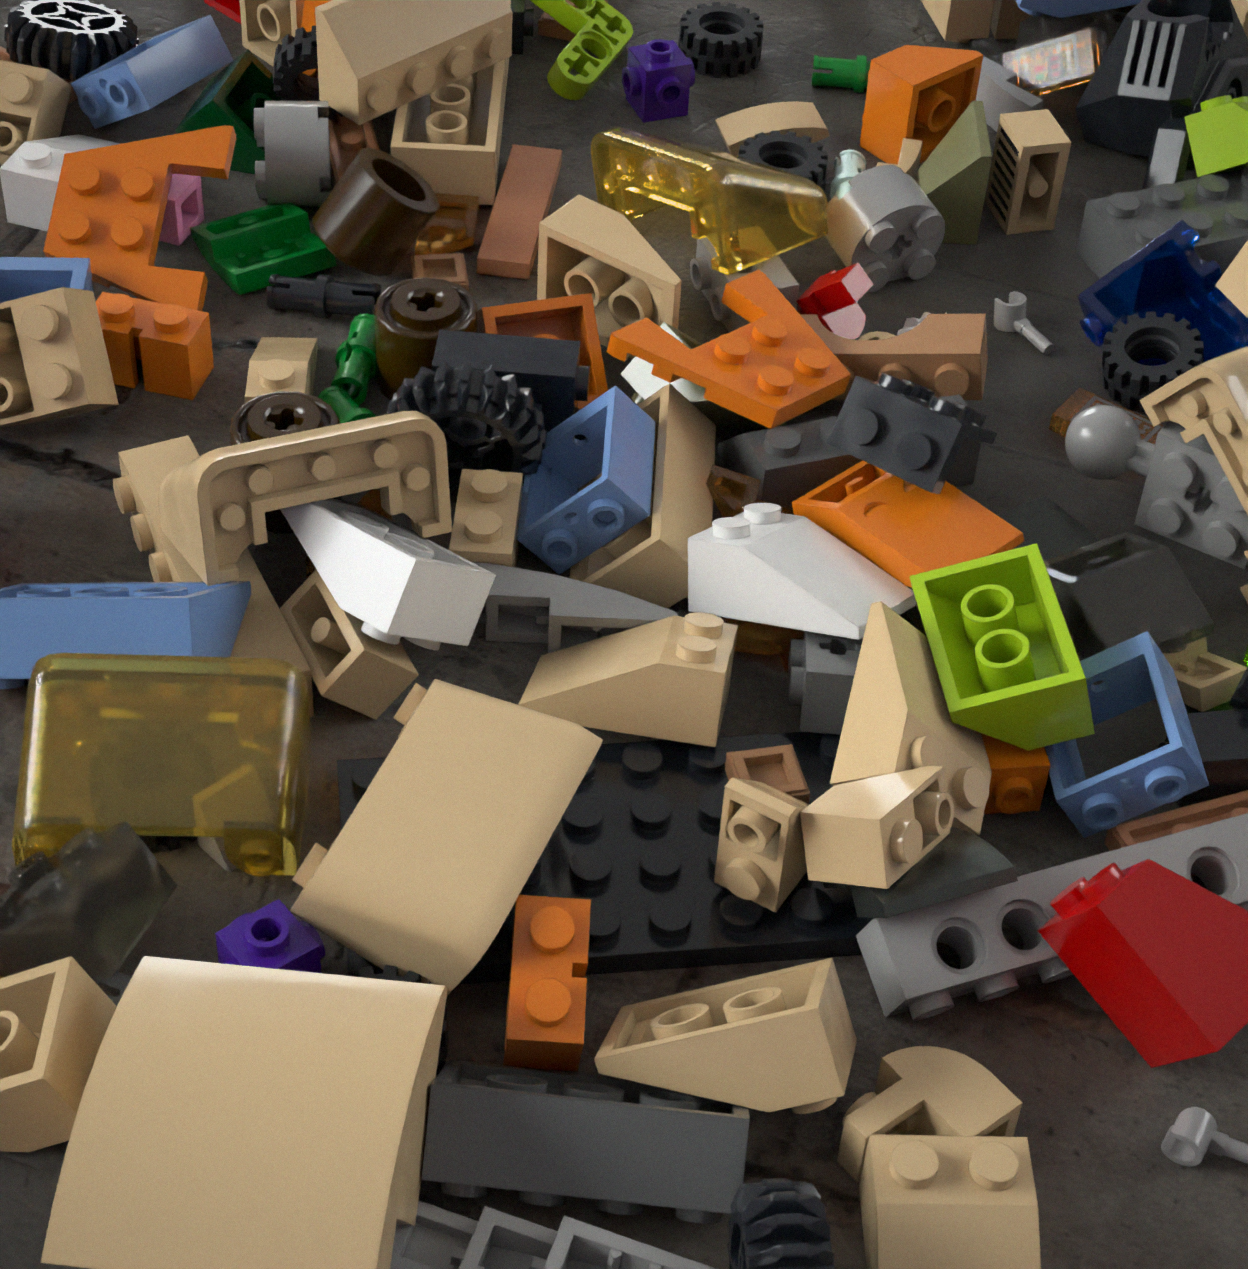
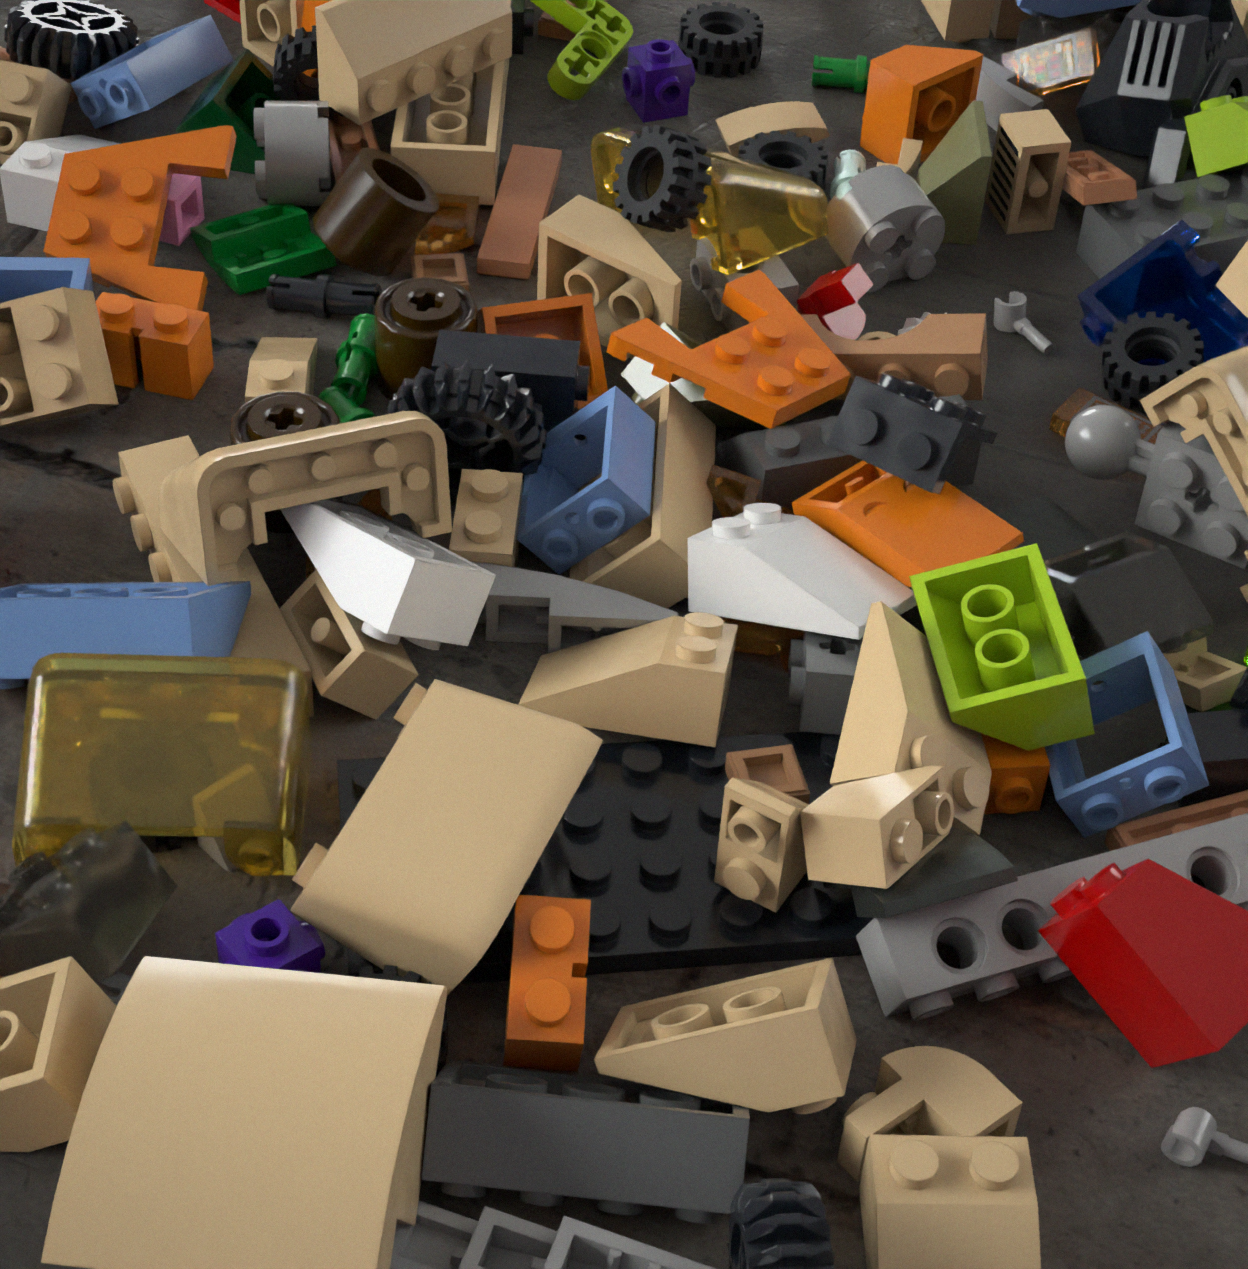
(667, 202): none -> black tyre
(1096, 180): none -> nougat tile

